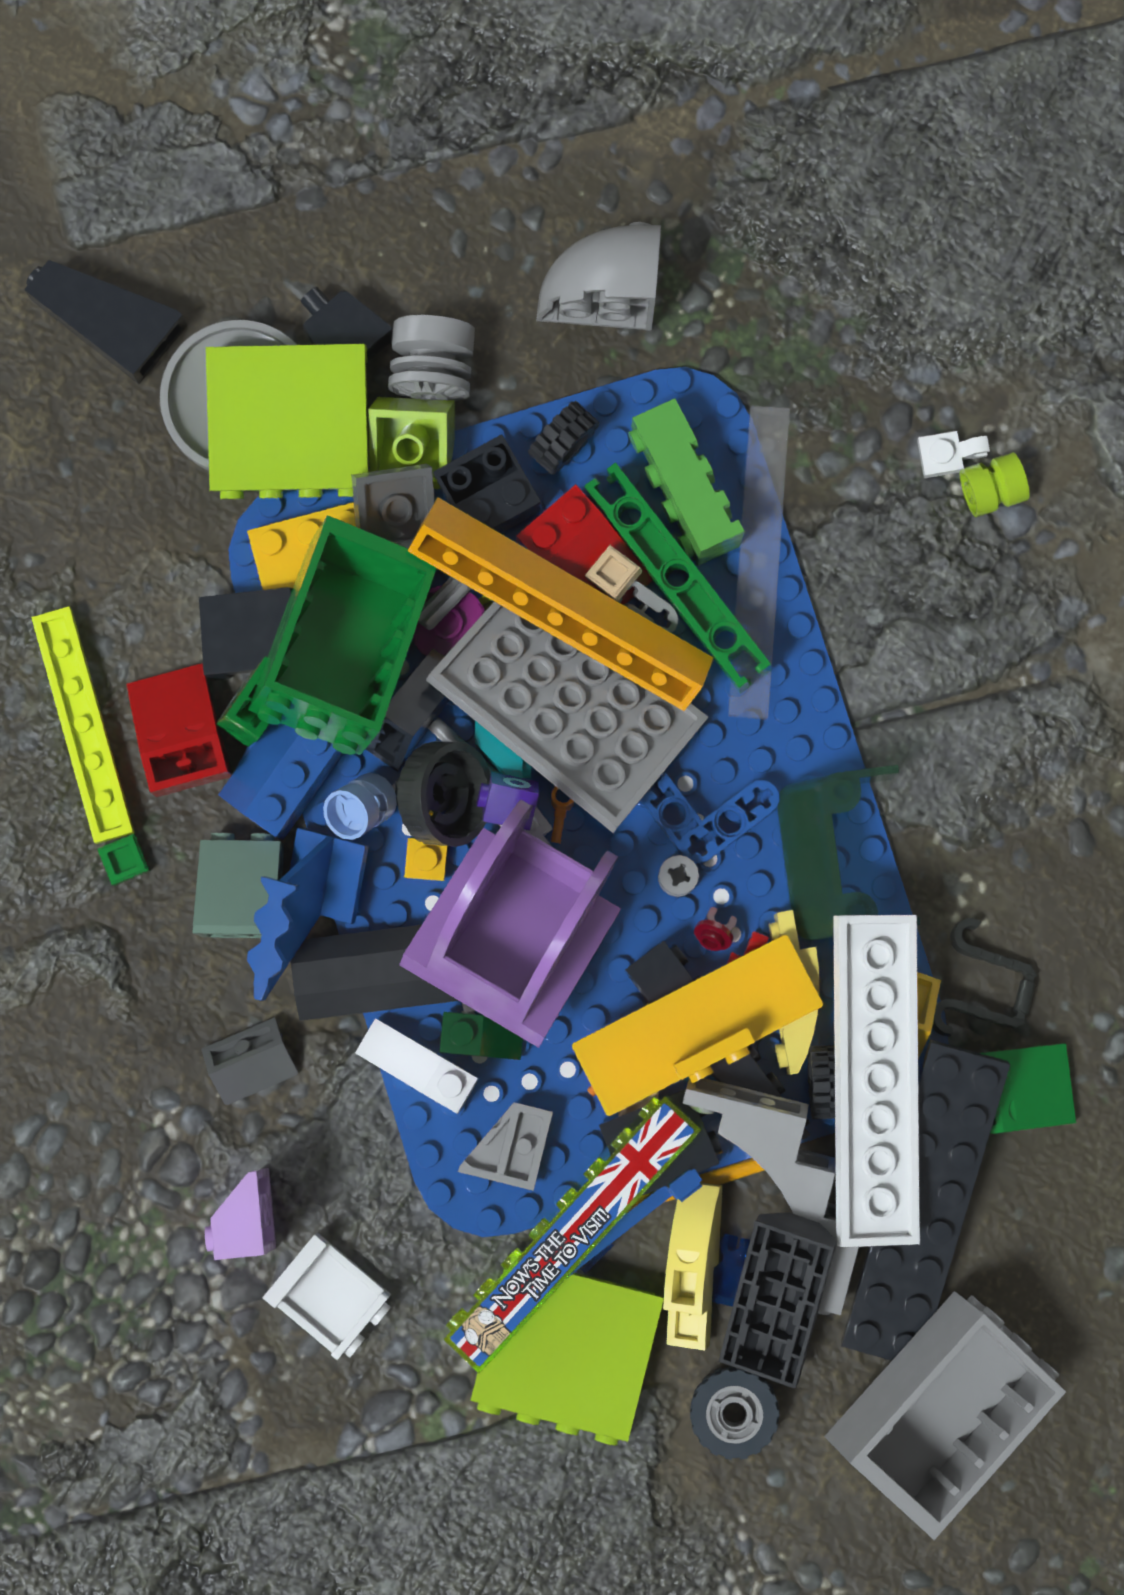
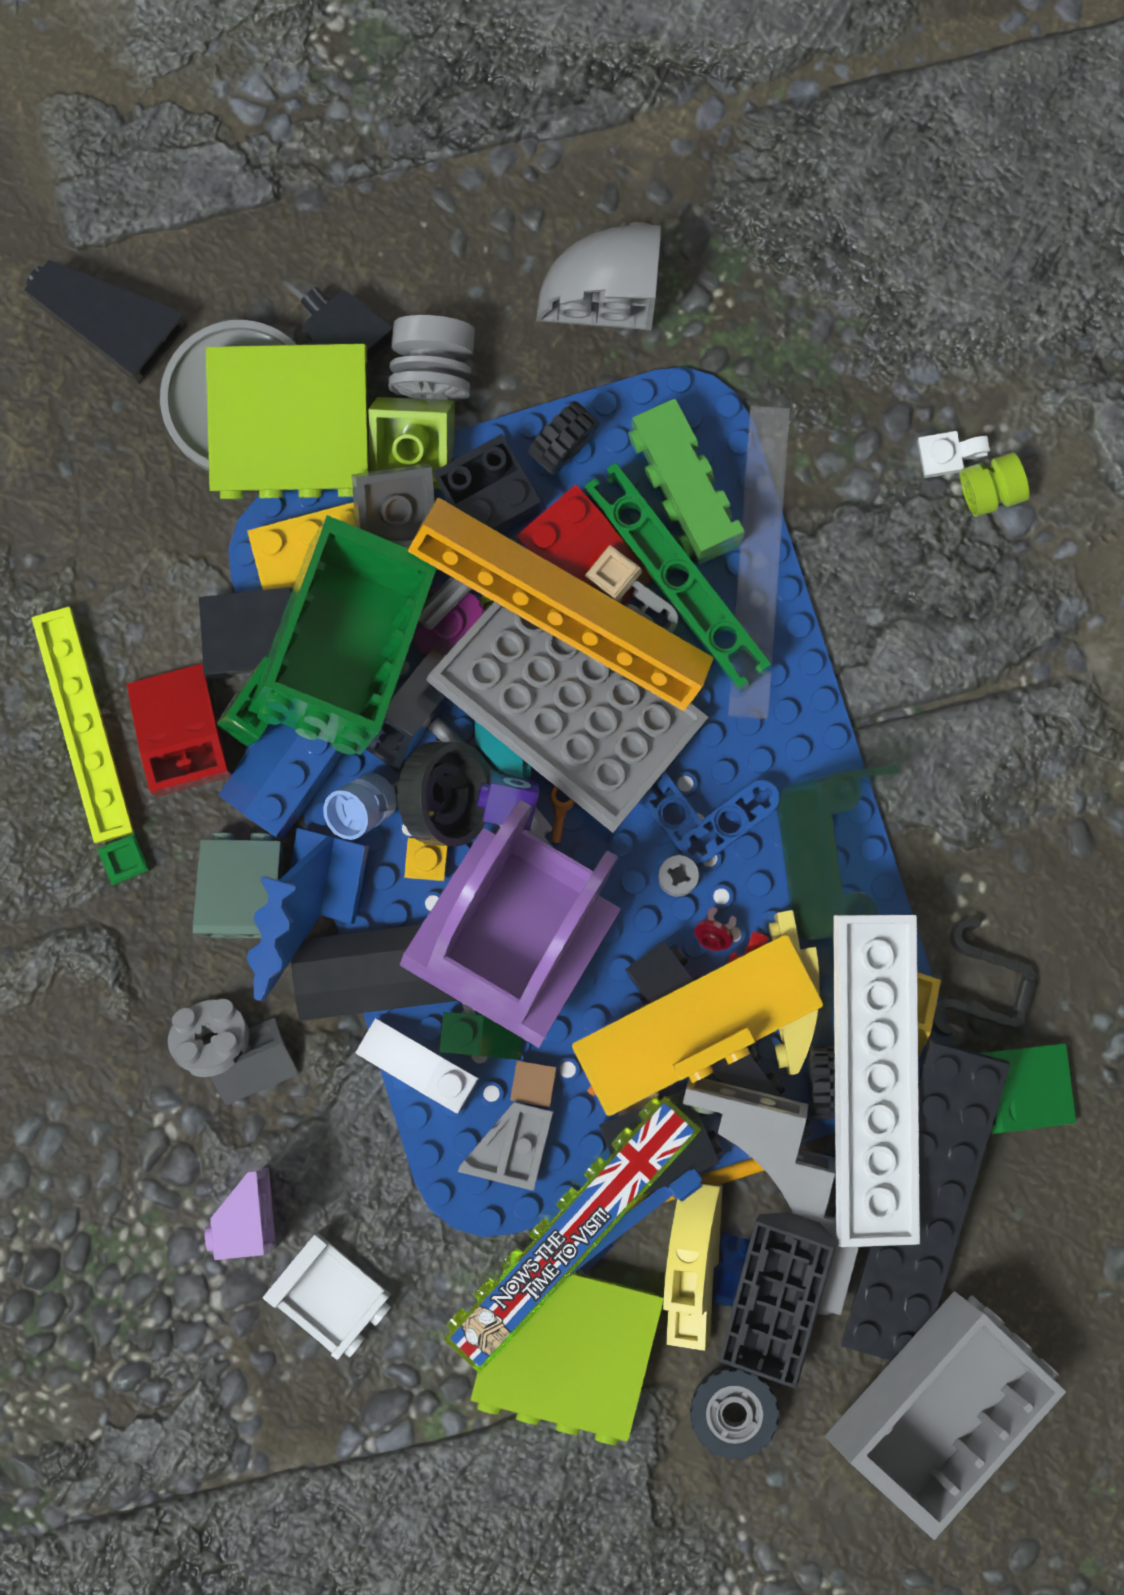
(198, 1020): none -> light grey plate
(533, 1084): none -> medium nougat tile

